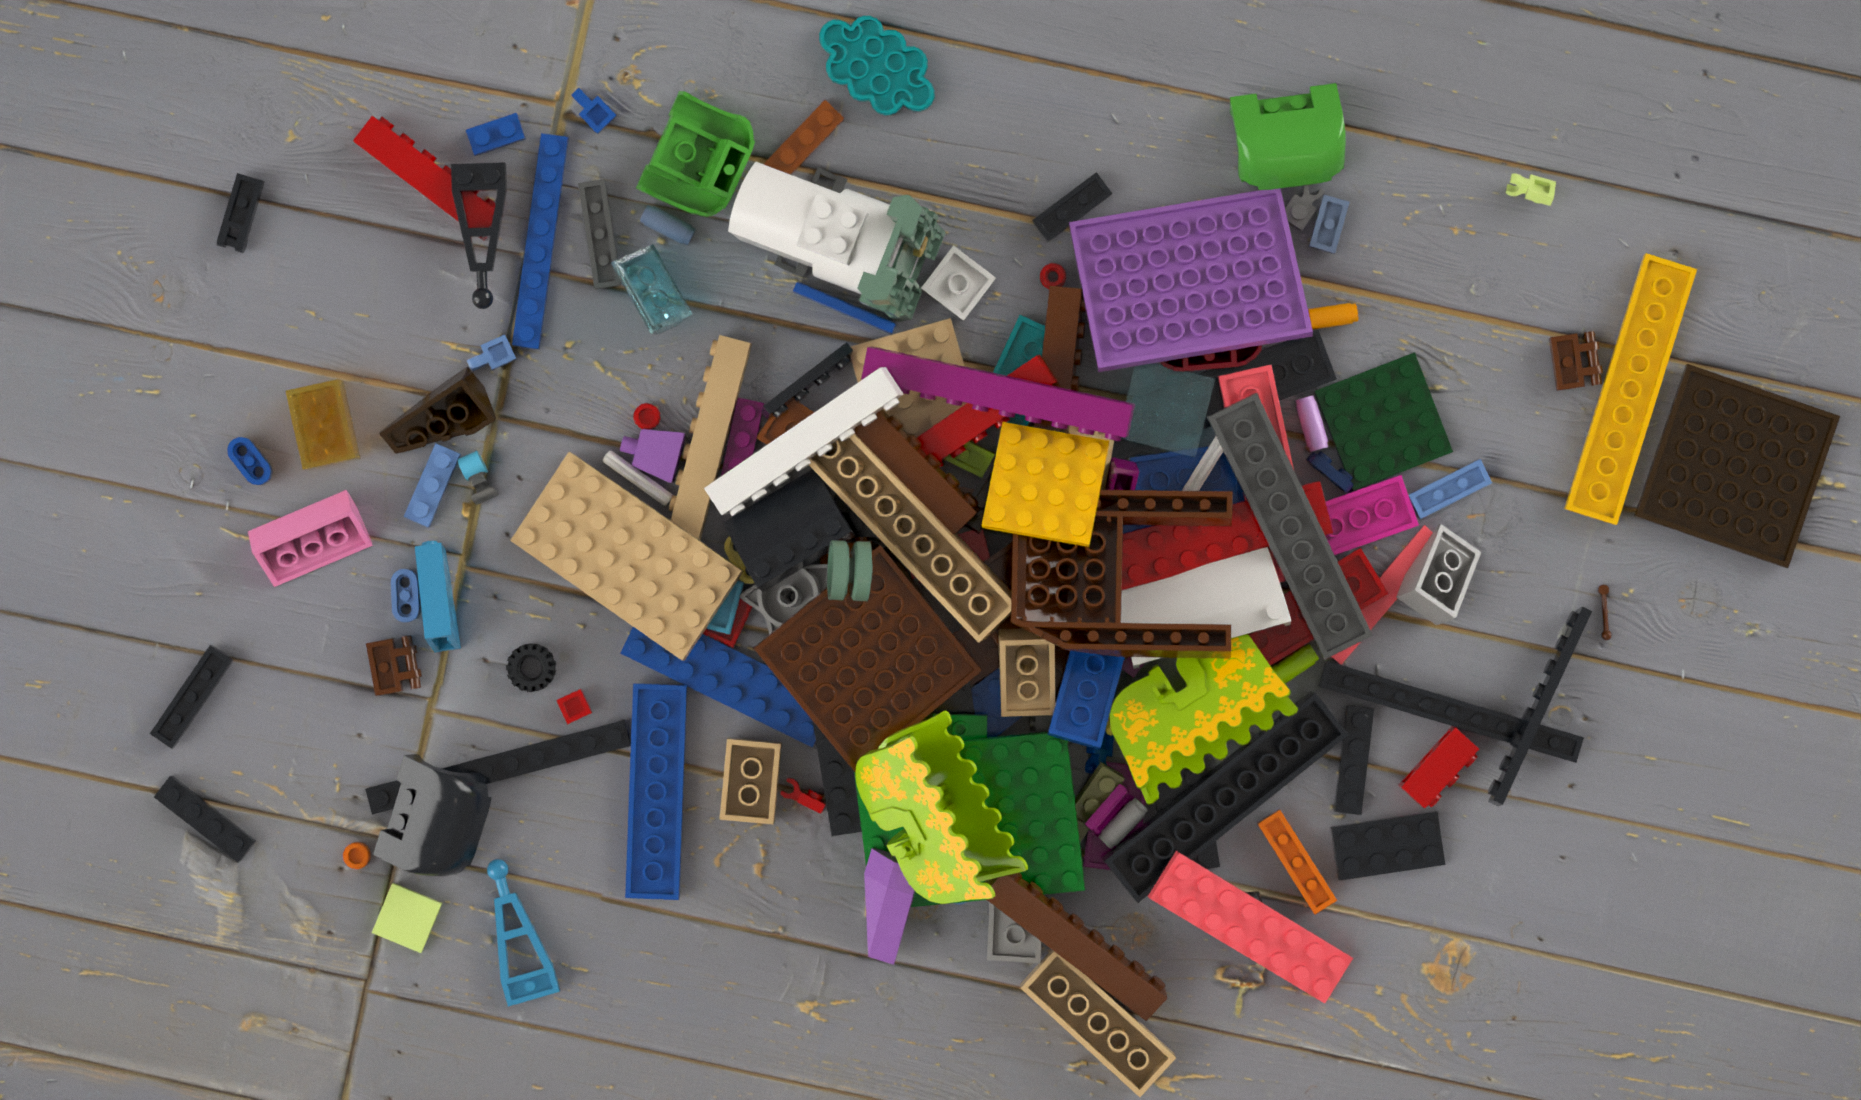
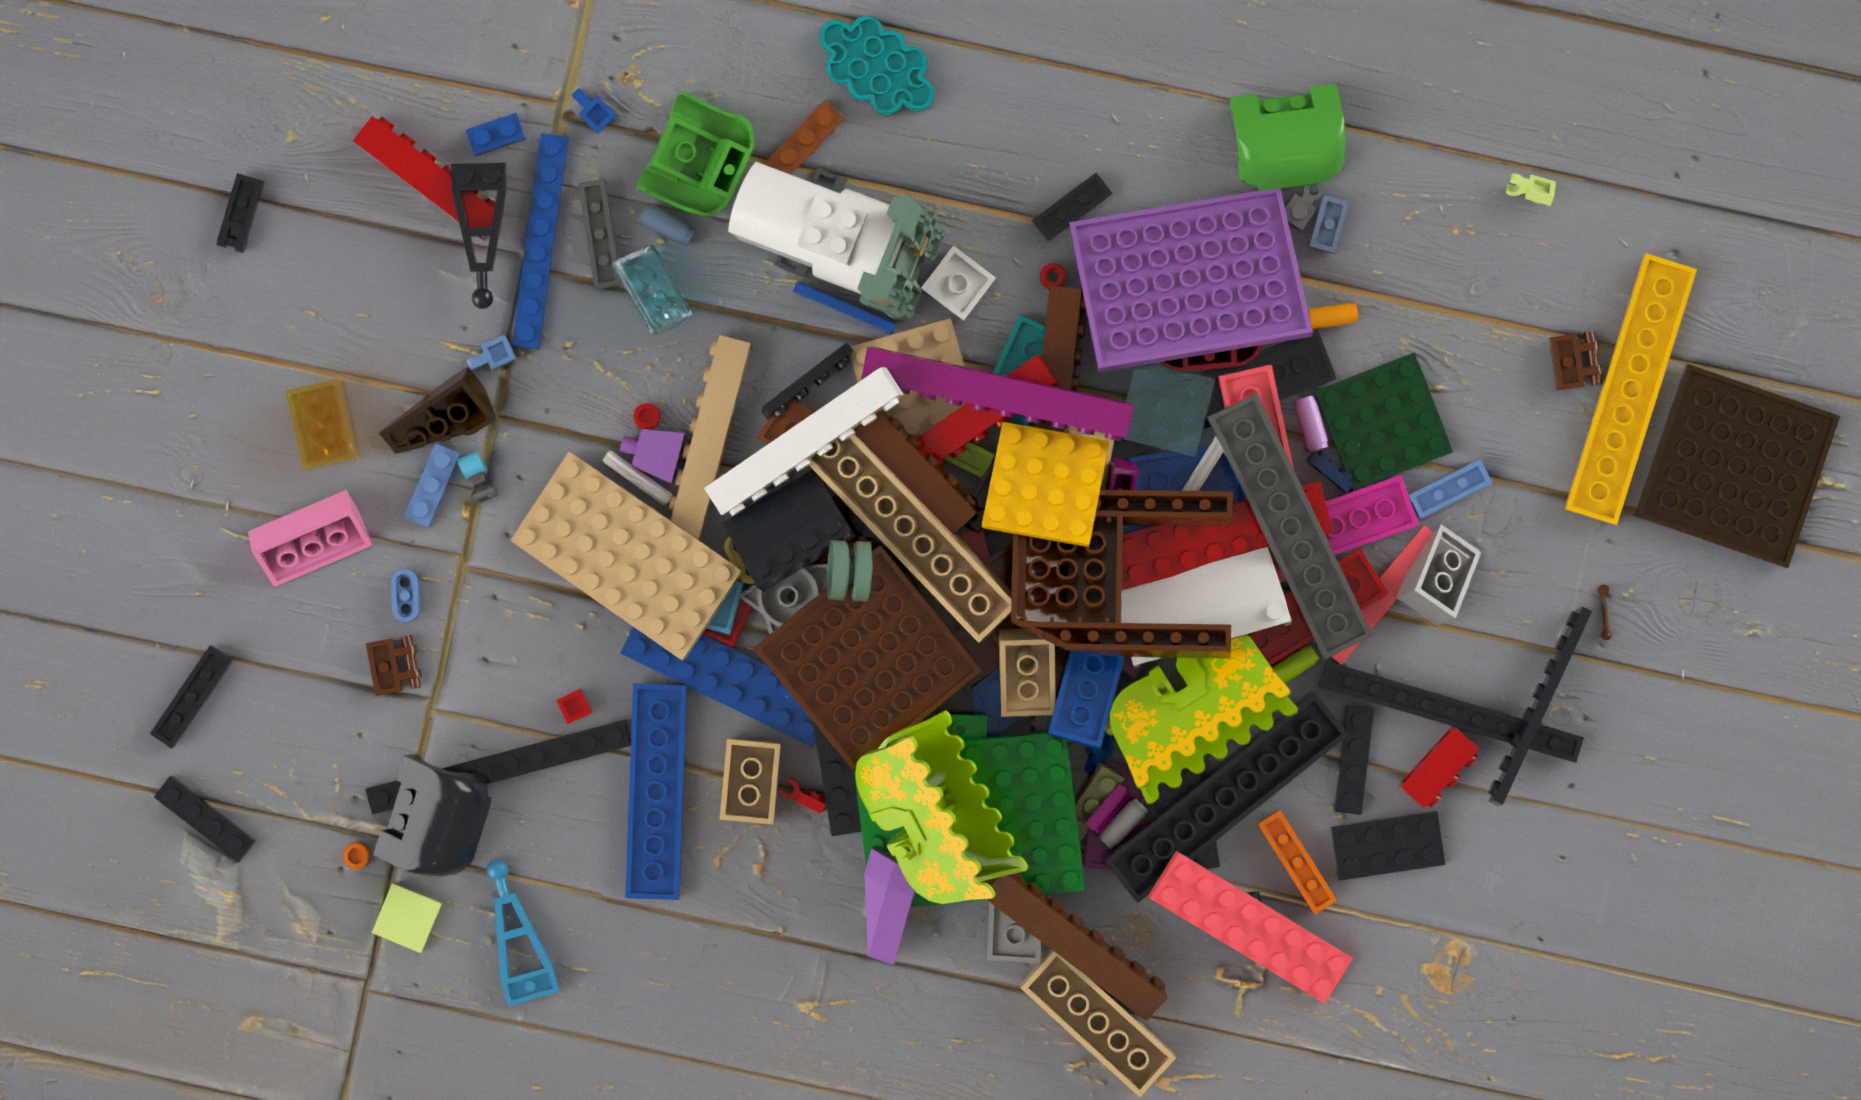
(250, 461): blue plate -> none
(436, 597): dark azure slope -> none
(519, 679): black tyre -> none
(742, 433): magenta plate -> none

